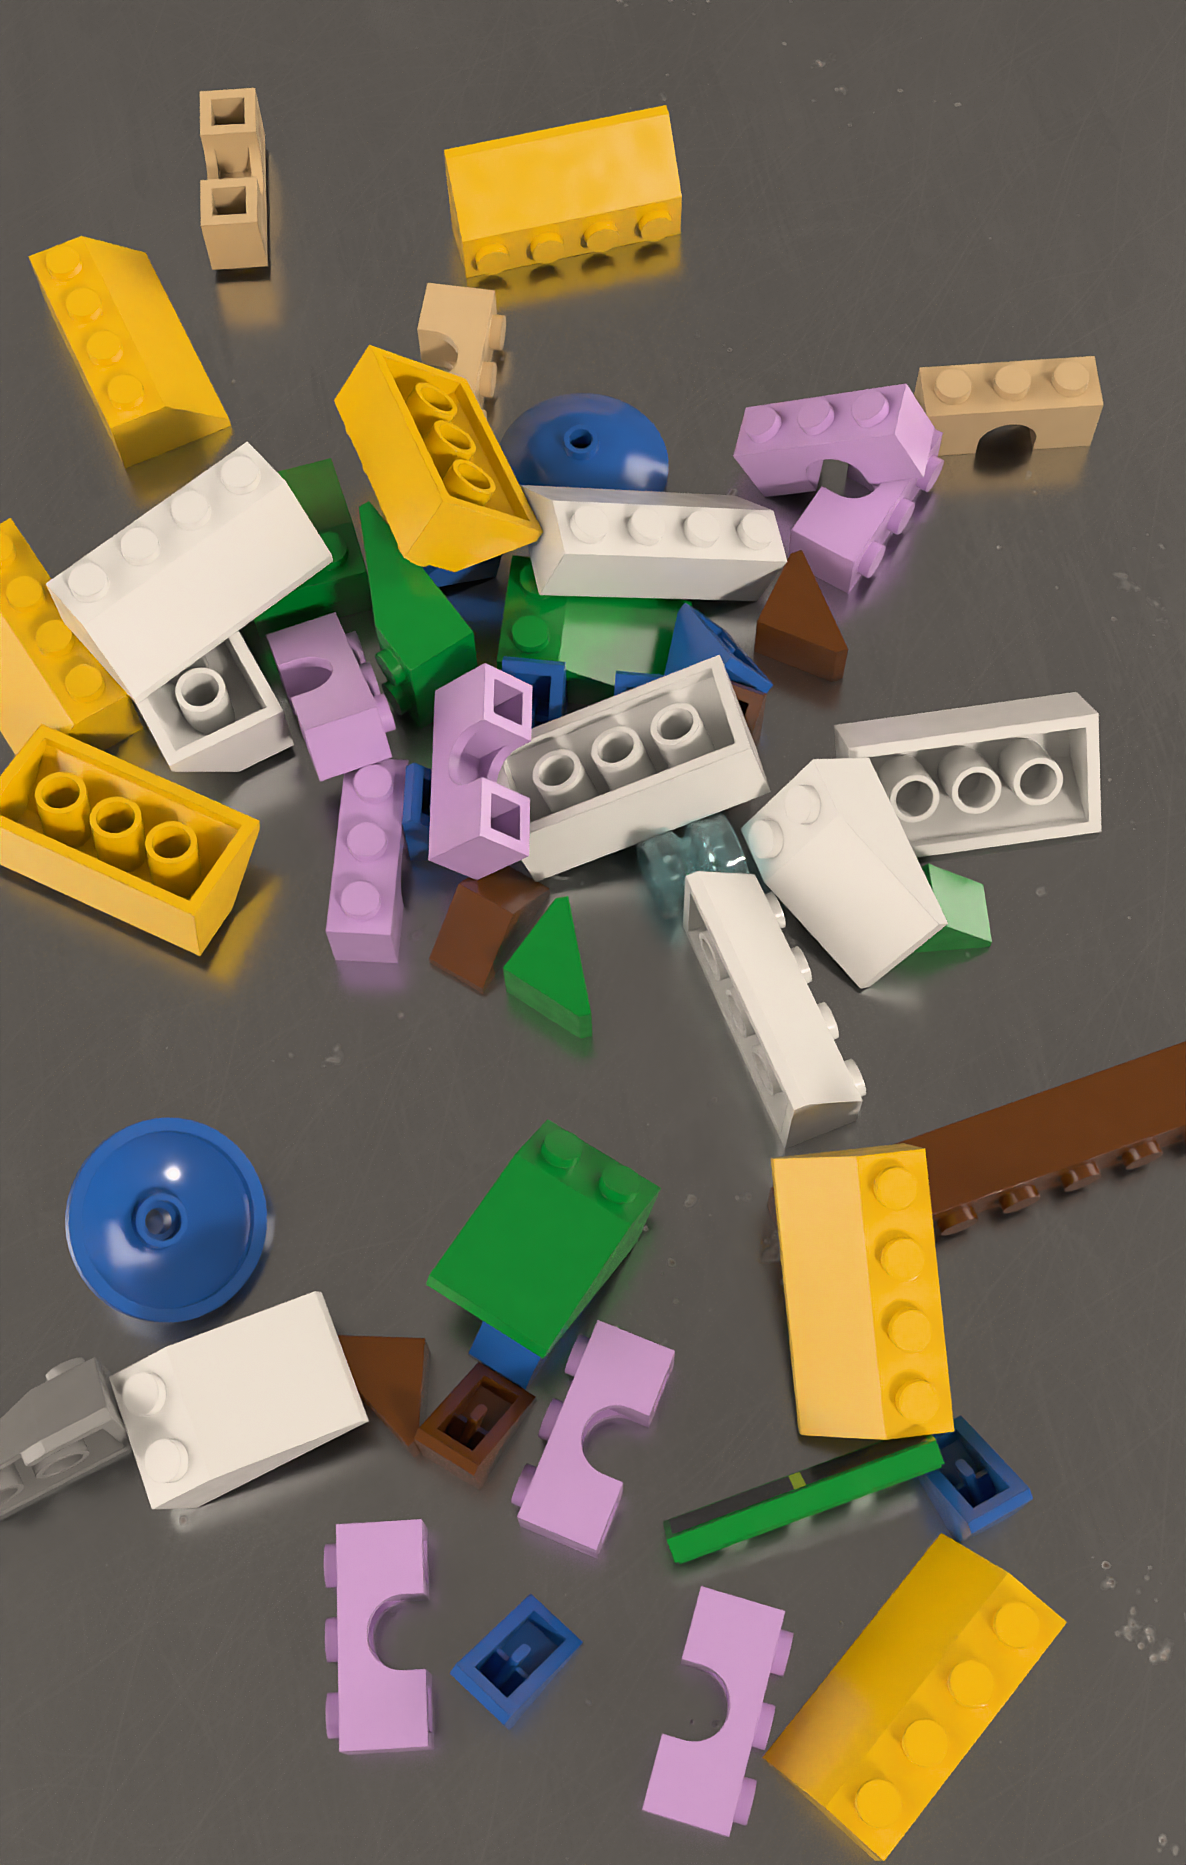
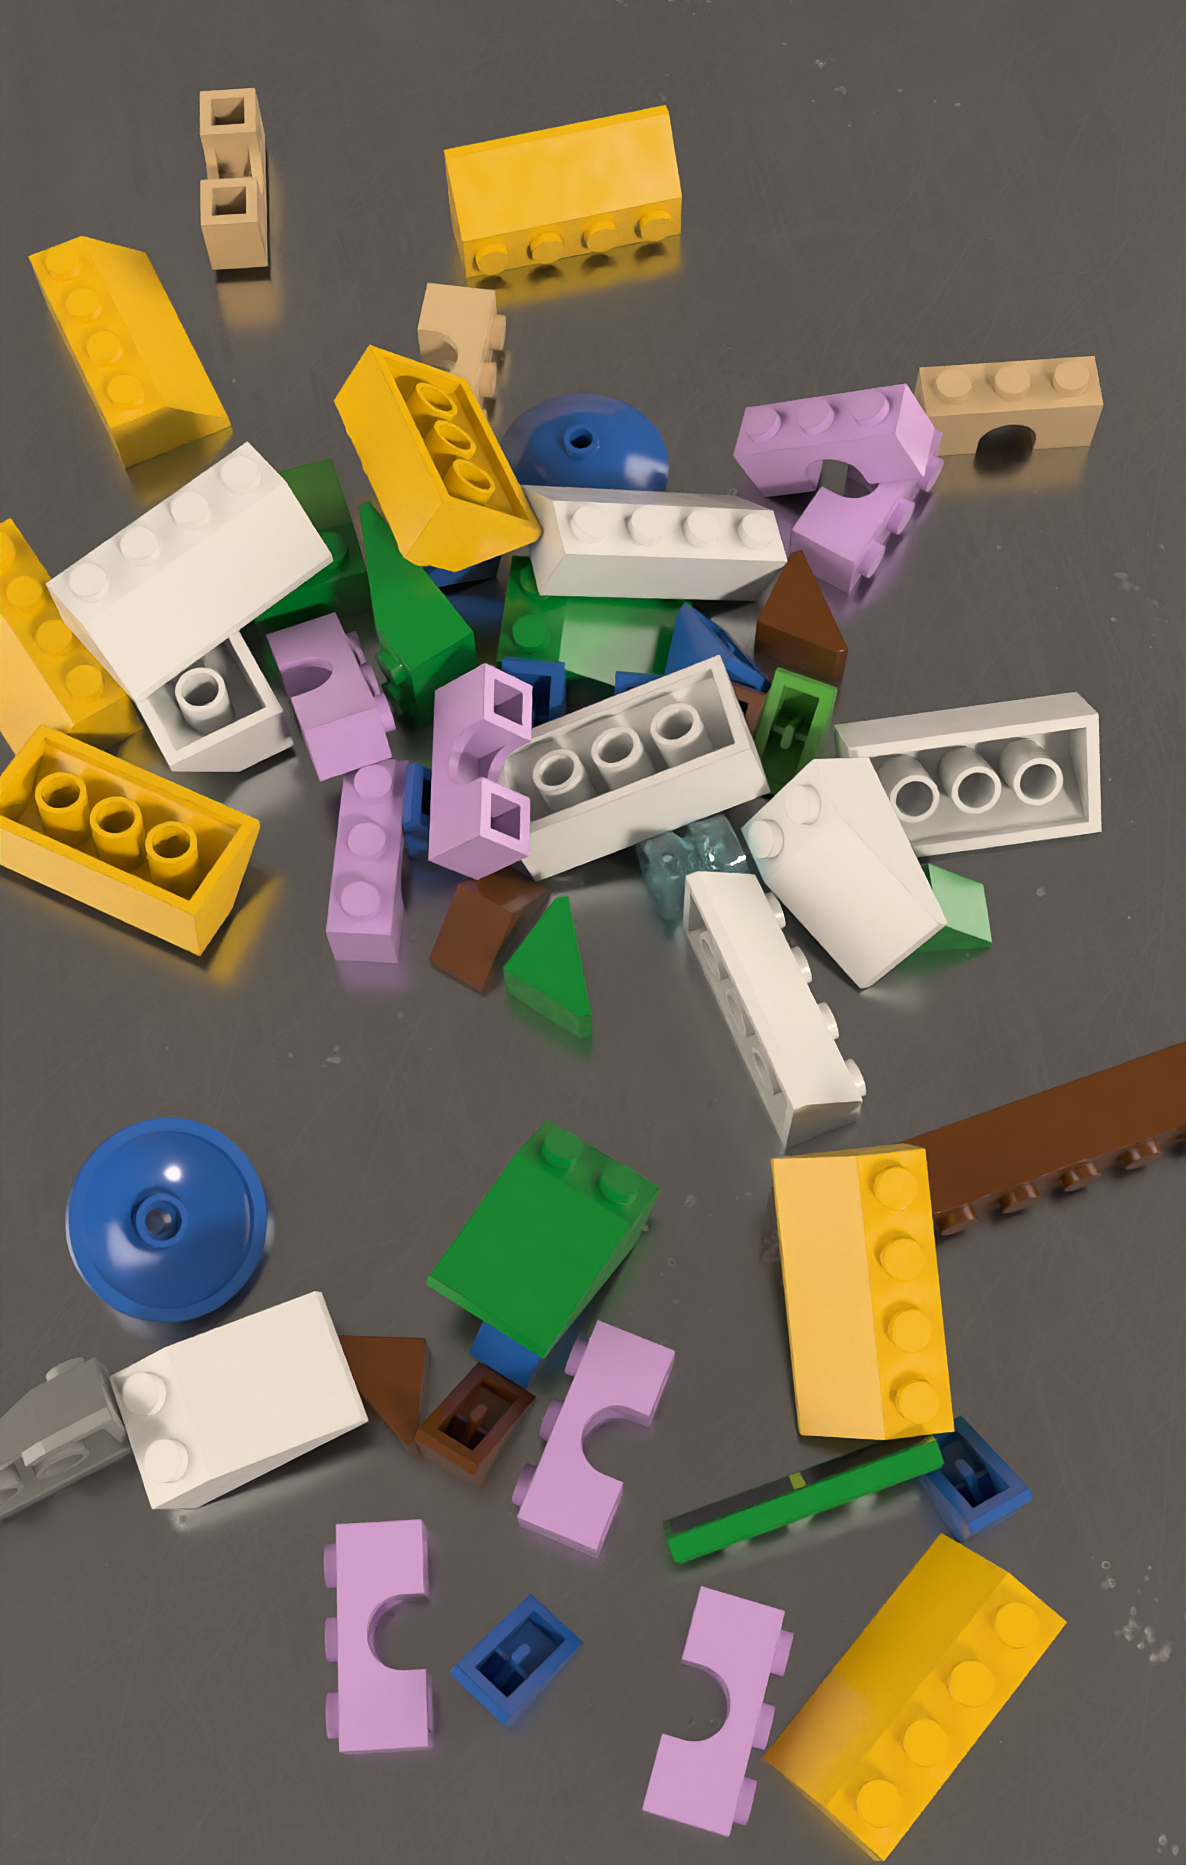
(793, 726): none -> bright green slope

